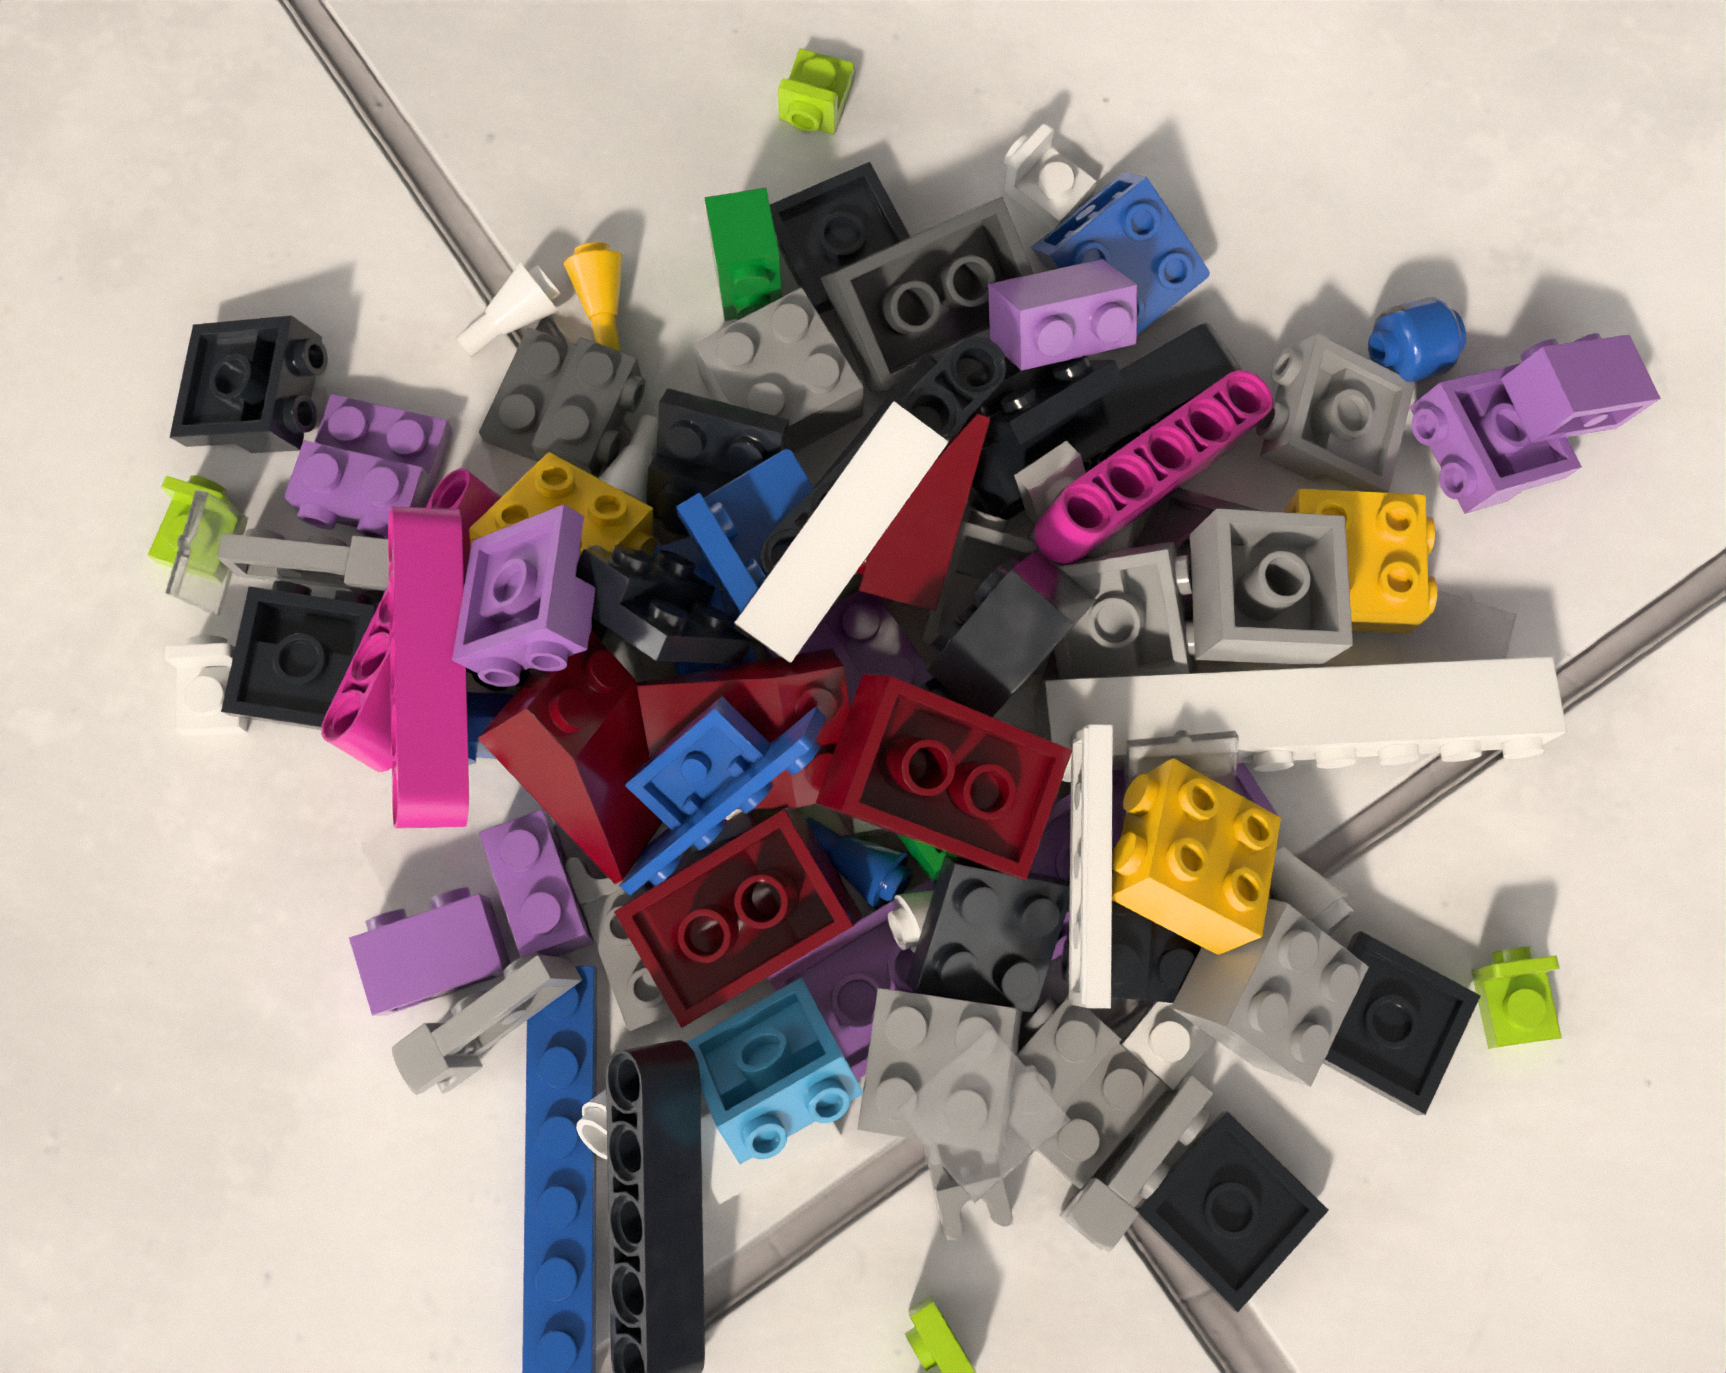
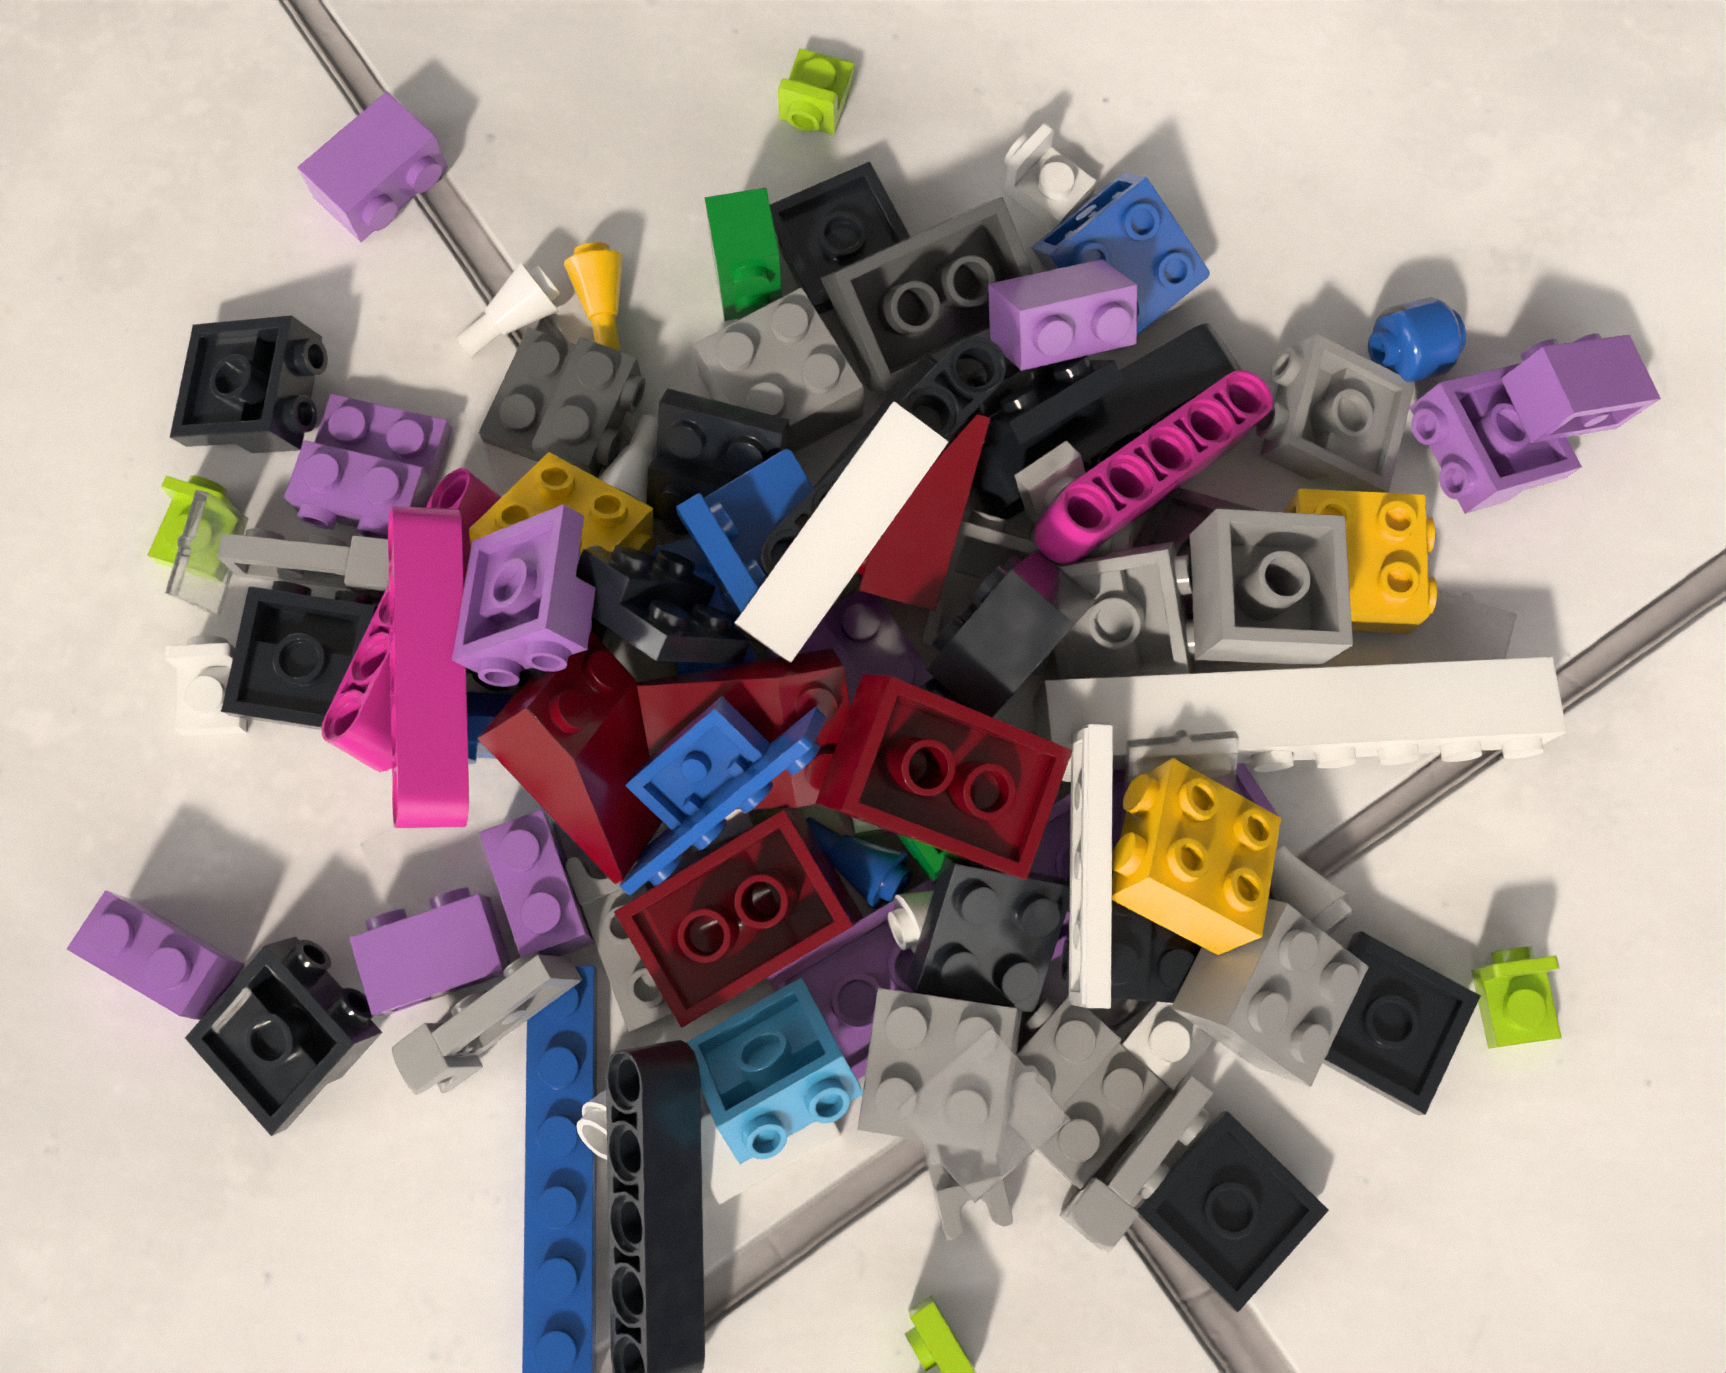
(154, 956): none -> medium lavender brick
(284, 1031): none -> black plate
(374, 167): none -> medium lavender brick

